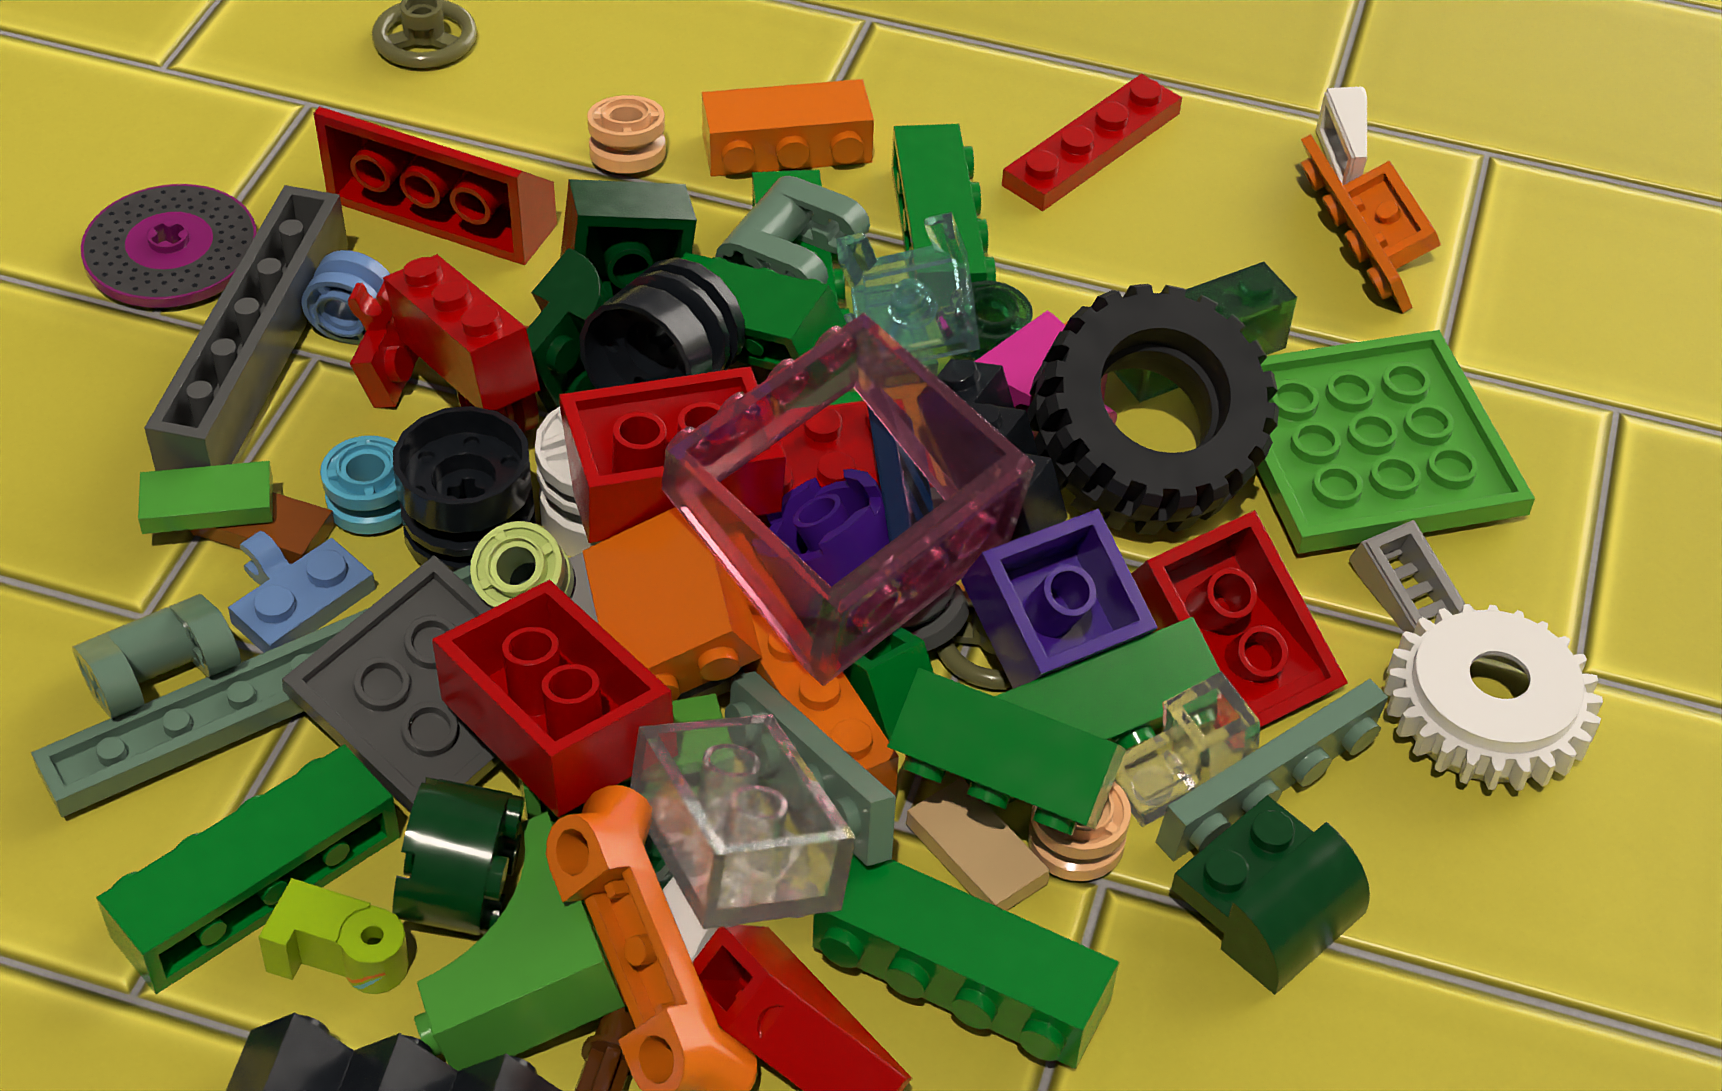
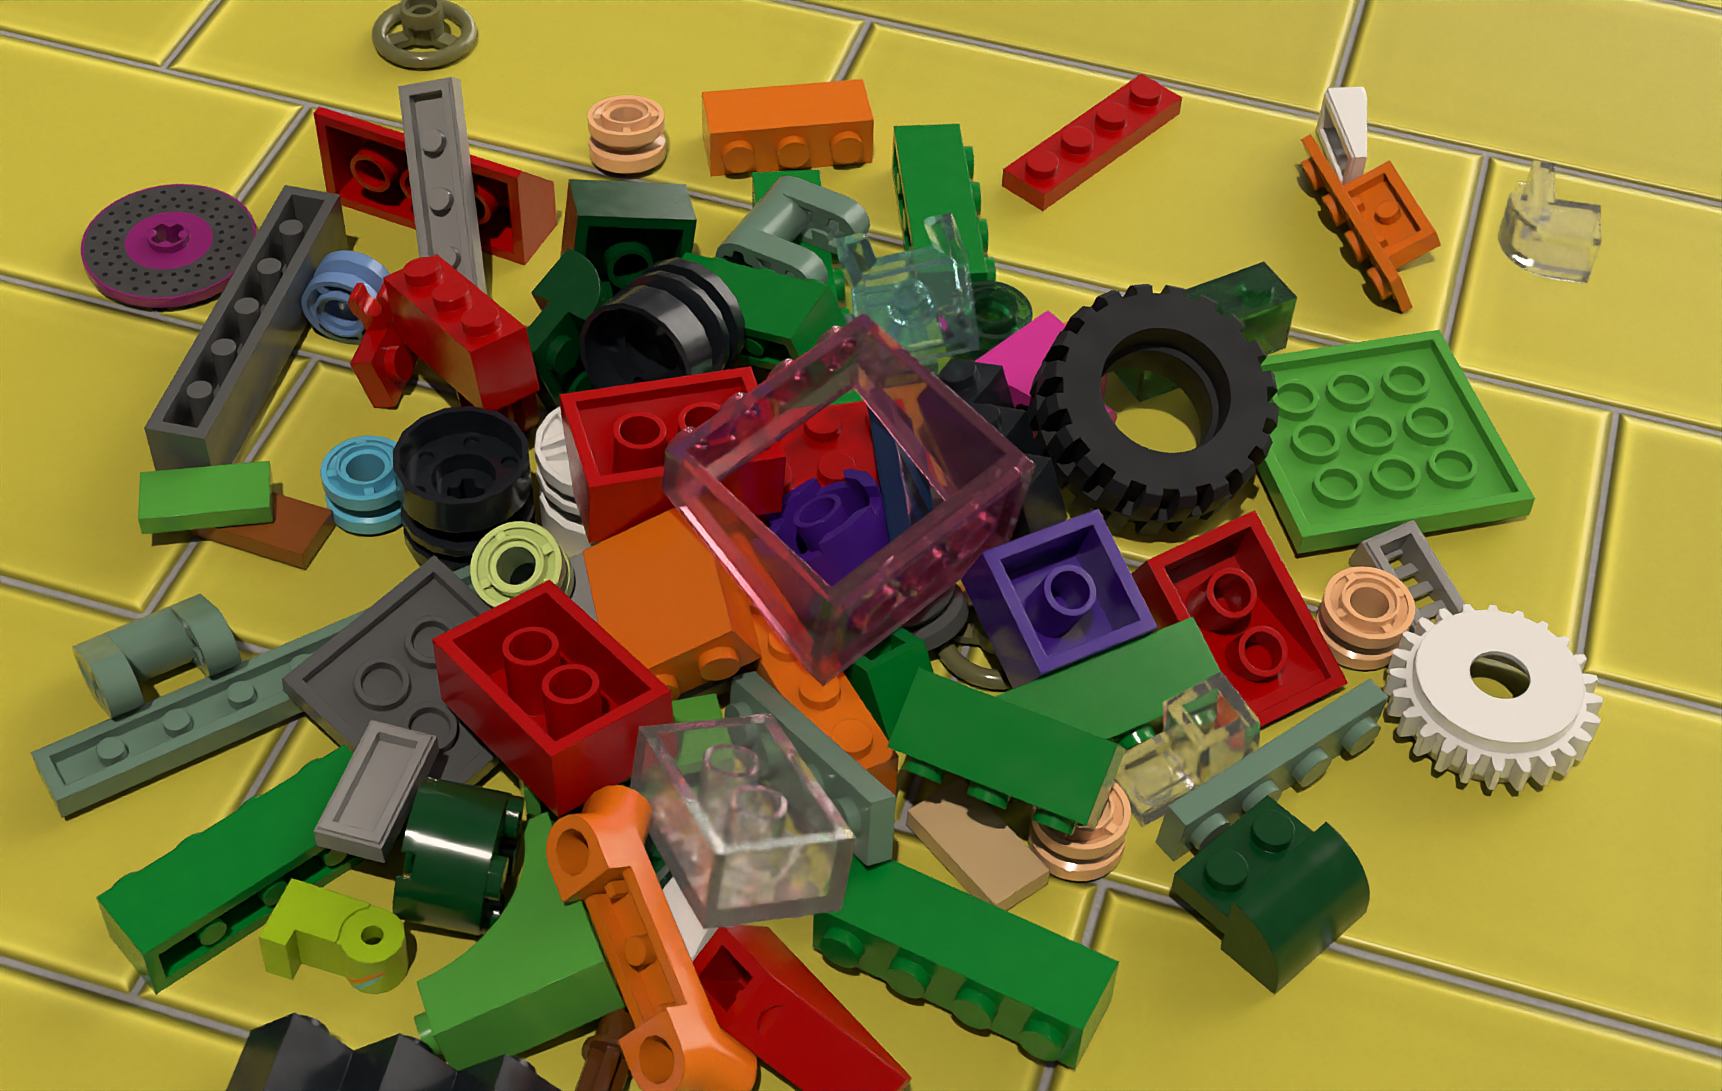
(298, 595): medium blue plate -> none
(376, 791): none -> light grey tile
(442, 175): none -> light grey tile
(1364, 616): none -> light nougat wheel
(1548, 233): none -> clear brick

